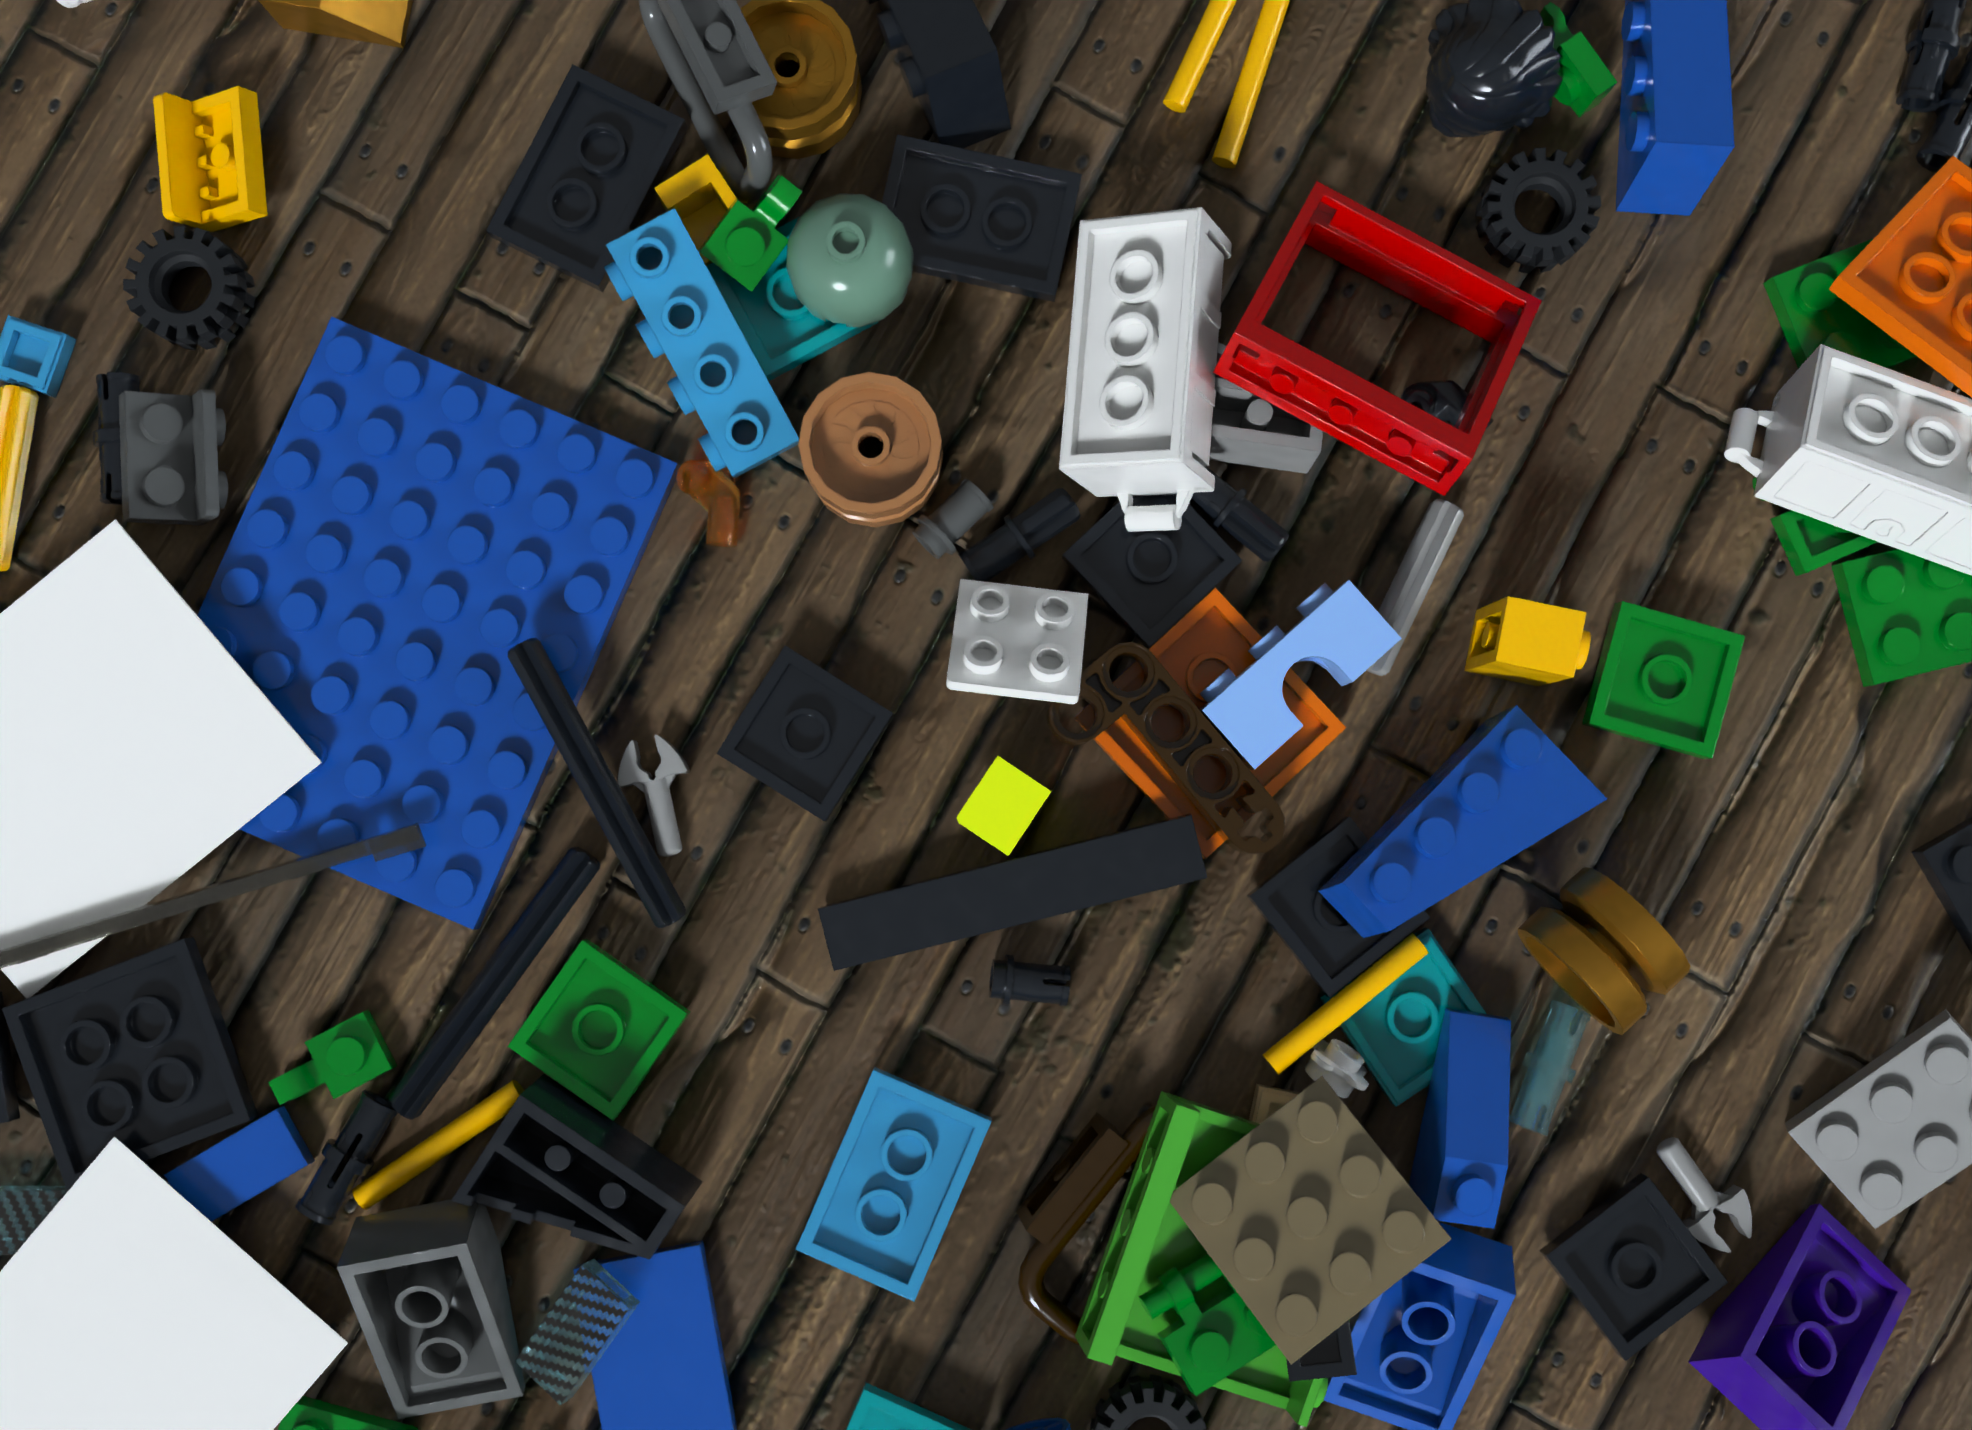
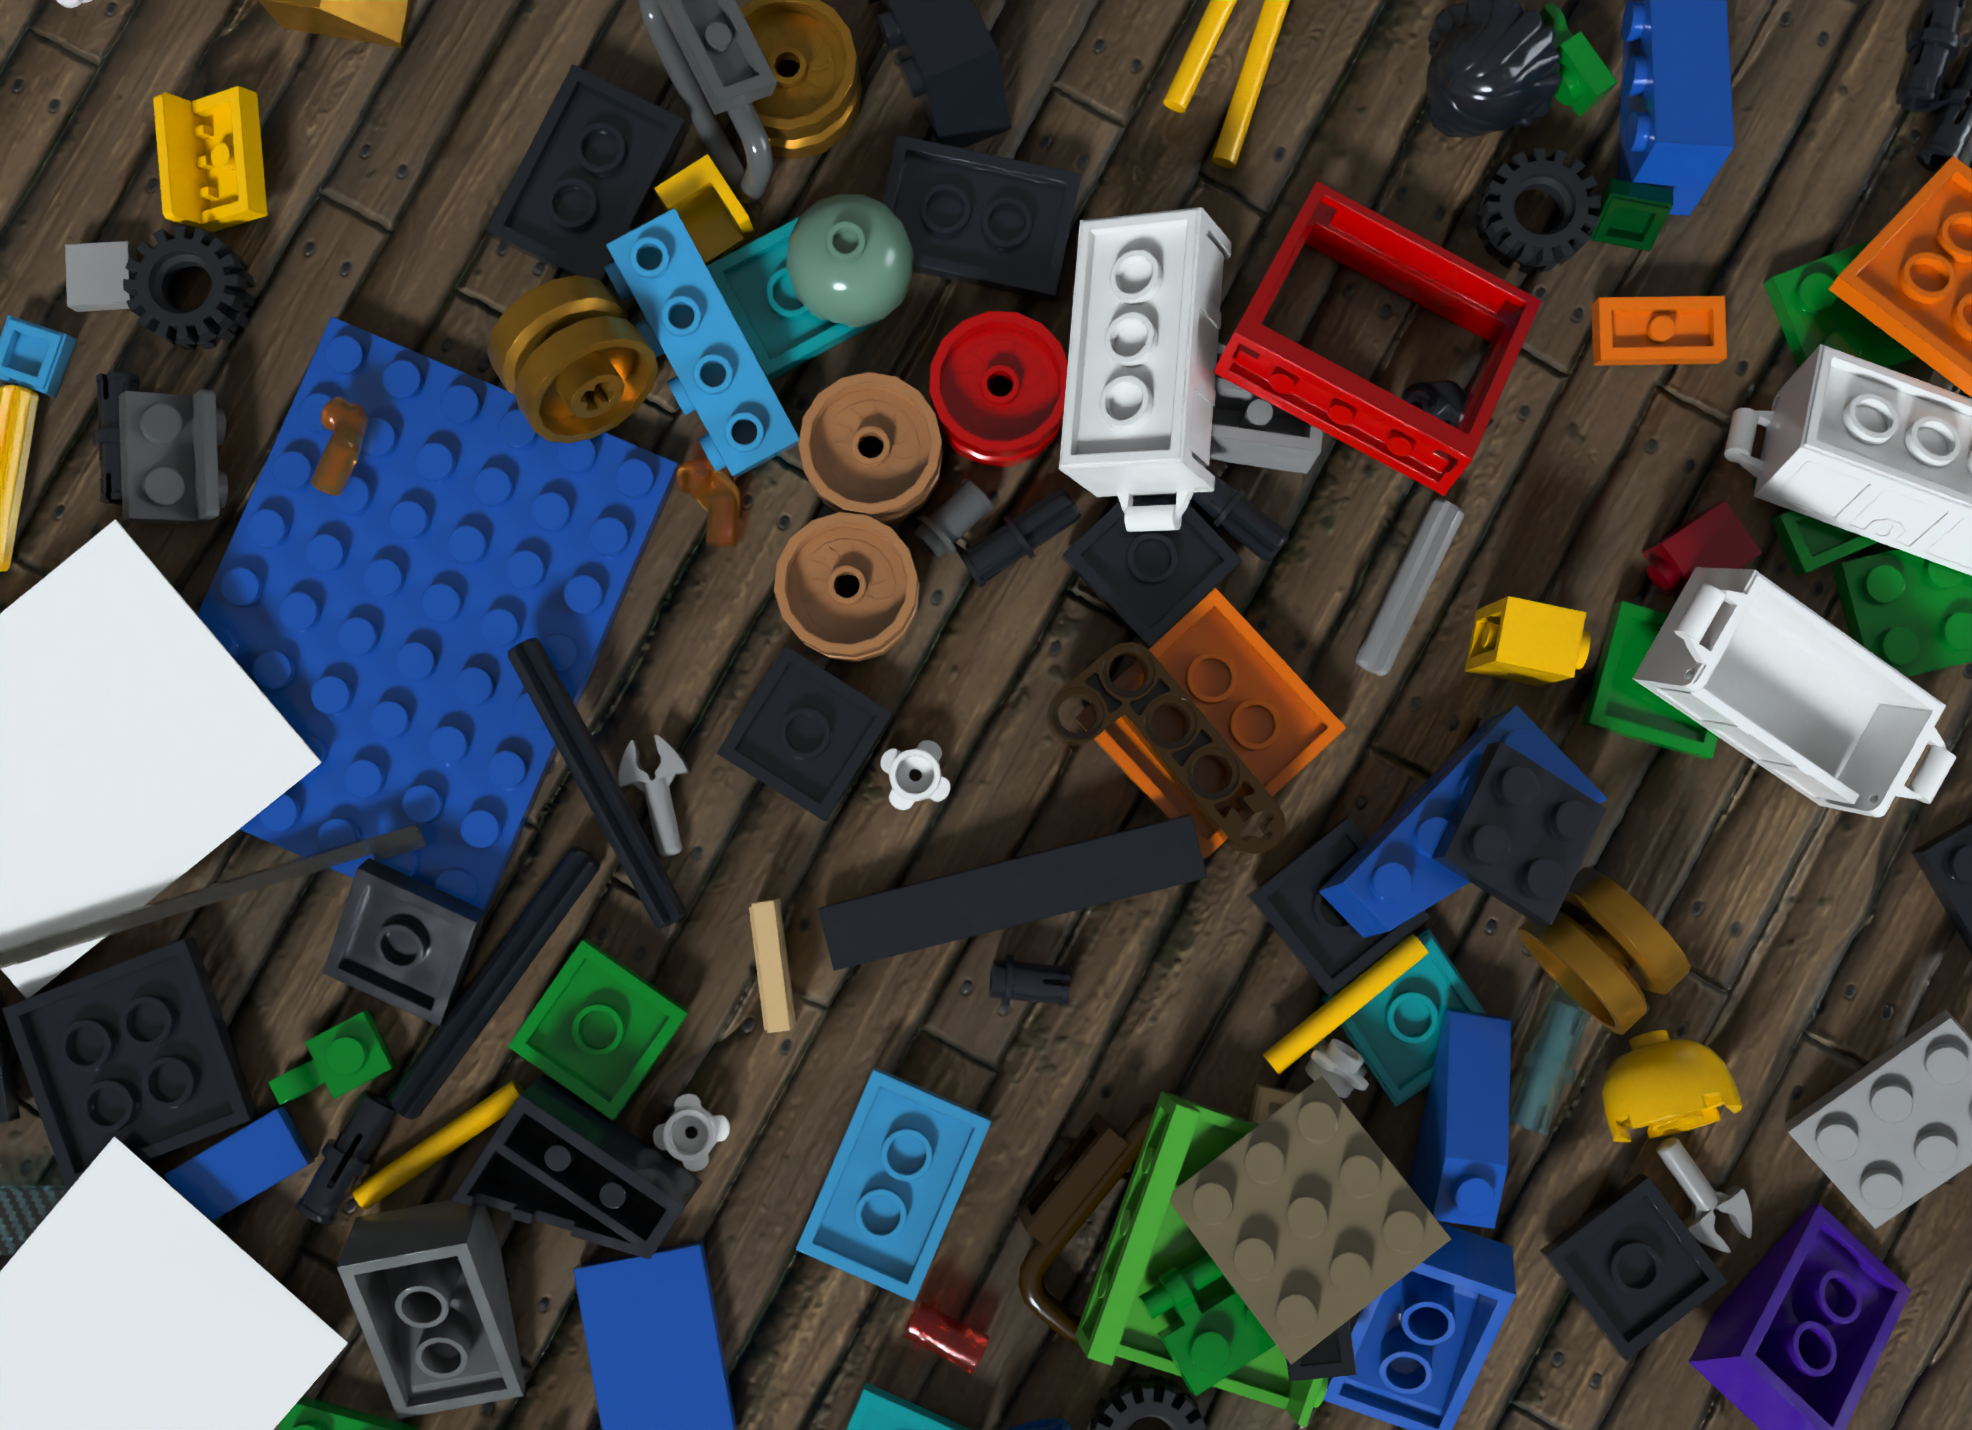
(97, 275): none -> light grey tile
(344, 446): none -> clear orange arm
(403, 941): none -> black plate
(572, 359): none -> pearl gold wheel
(577, 1331): tile -> none
(673, 1137): none -> white plate
(746, 239): green plate -> none
(772, 965): none -> tan tile
(809, 587): none -> medium nougat wheel
(923, 758): none -> white plate
(945, 1336): none -> clear red pin
(967, 369): none -> red wheel
(1002, 805): neon yellow panel -> none
(1018, 641): white bracket -> none
(1337, 633): light blue arch -> none
(1519, 833): none -> black plate
(1632, 214): none -> dark green tile
(1659, 330): none -> orange plate
(1666, 1087): none -> yellow cylinder
(1706, 540): none -> dark red brick
(1795, 694): none -> white container

